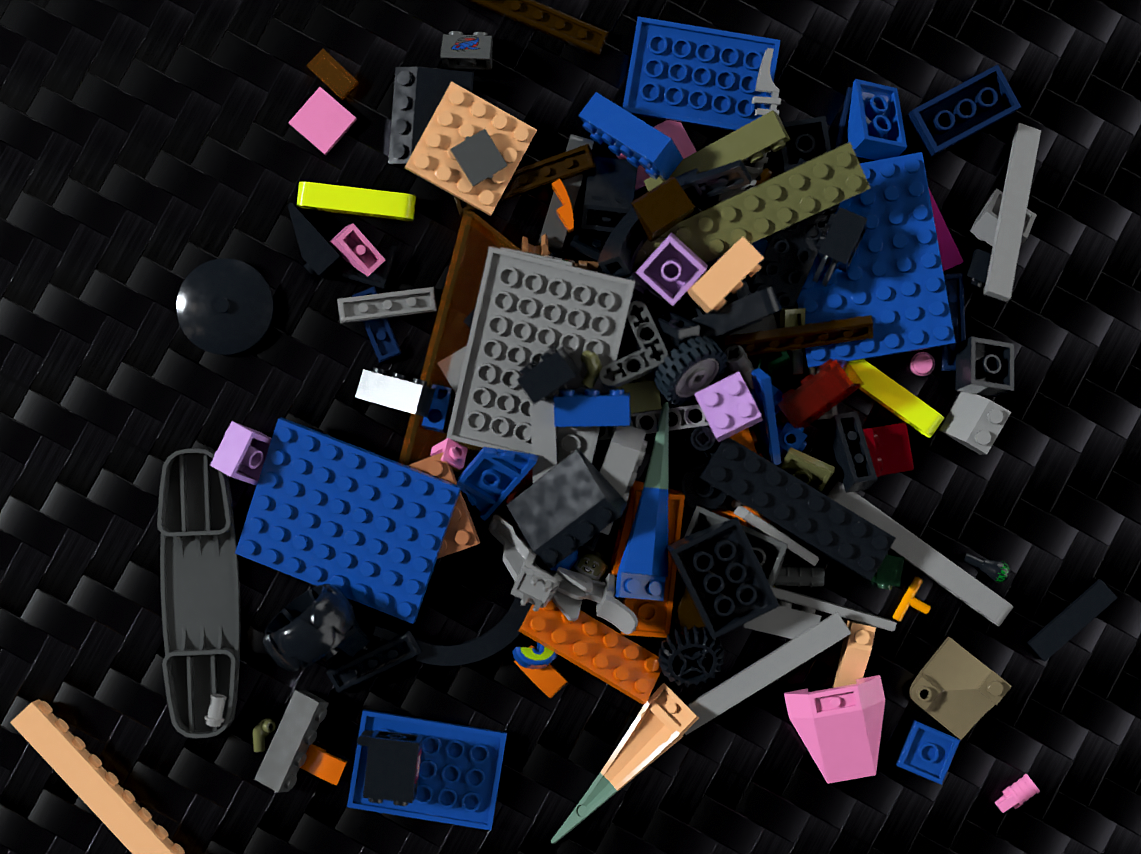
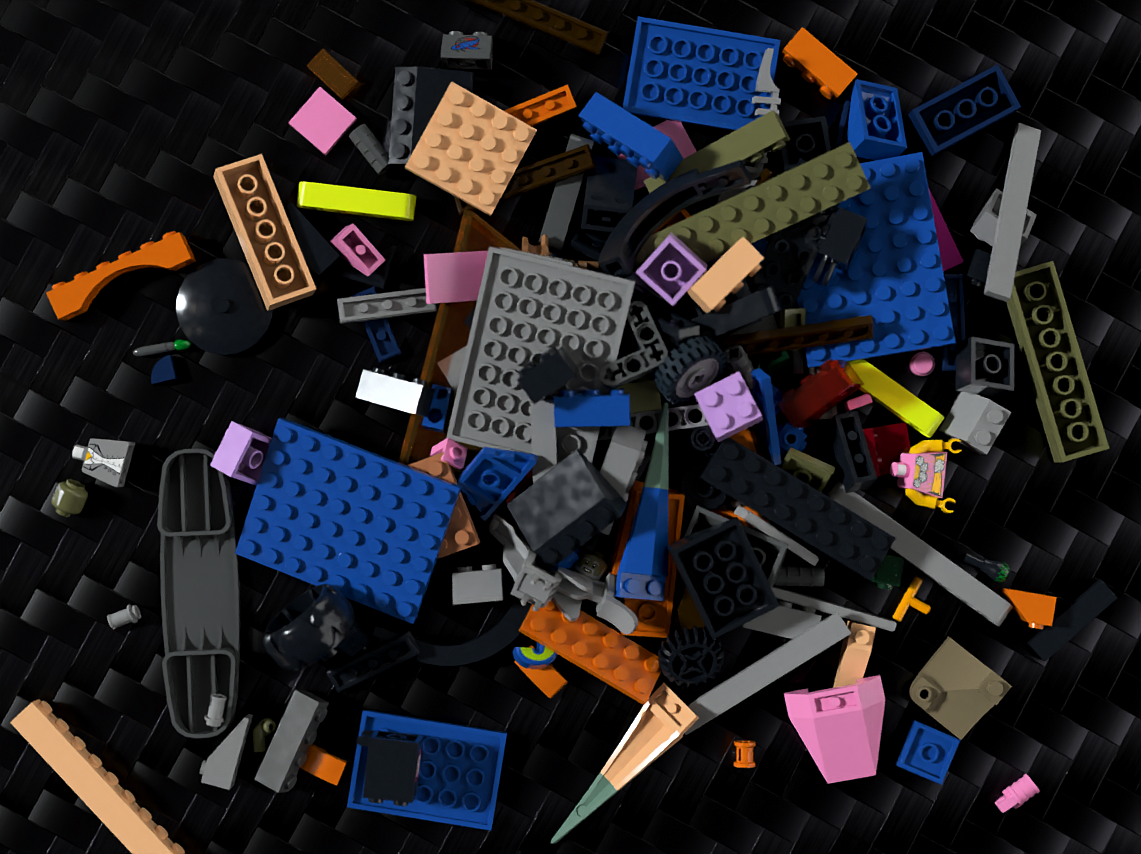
(69, 497): none -> olive head
(76, 296): none -> orange arch
(106, 459): none -> light grey torso
(125, 616): none -> light grey pin
(162, 348): none -> dark grey piece
(163, 370): none -> dark blue tile
(224, 762): none -> light grey slope
(264, 232): none -> light nougat brick
(371, 148): none -> dark grey axle
(453, 276): none -> bright pink tile
(477, 585): none -> light grey slope
(478, 157): dark grey piece -> none
(544, 107): none -> orange plate
(564, 212): orange slope -> none
(593, 367): olive arm -> none
(662, 208): dark brown slope -> none
(744, 753): none -> orange bush
(818, 64): none -> orange brick
(857, 402): none -> bright pink tile
(923, 473): none -> torso
(1032, 607): none -> orange slope
(1055, 364): none -> olive brick

